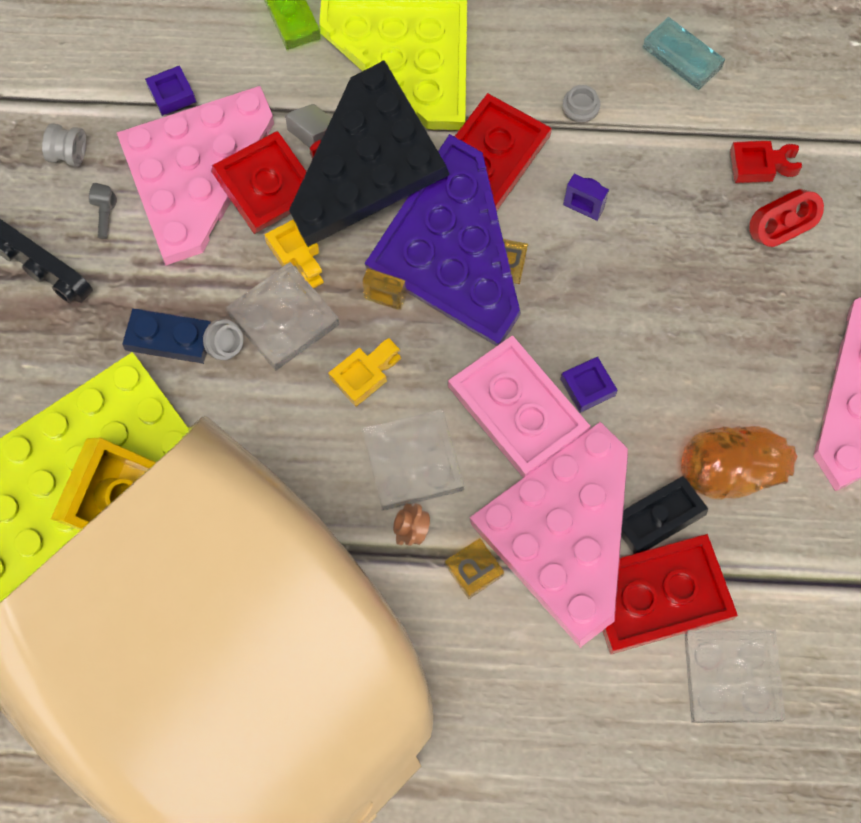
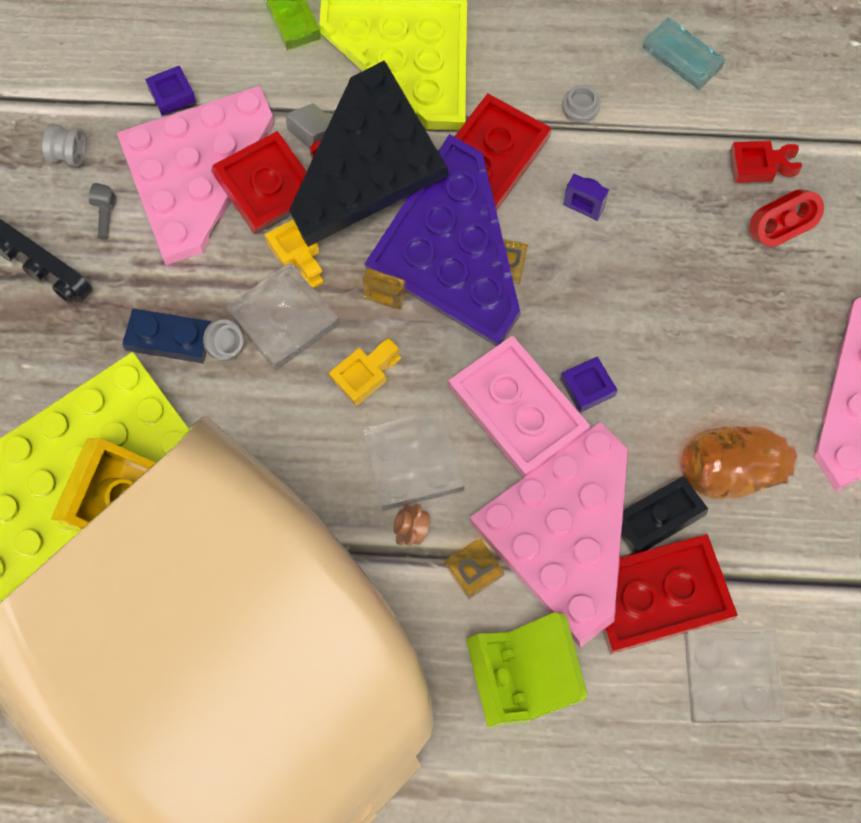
(527, 671): none -> lime bracket

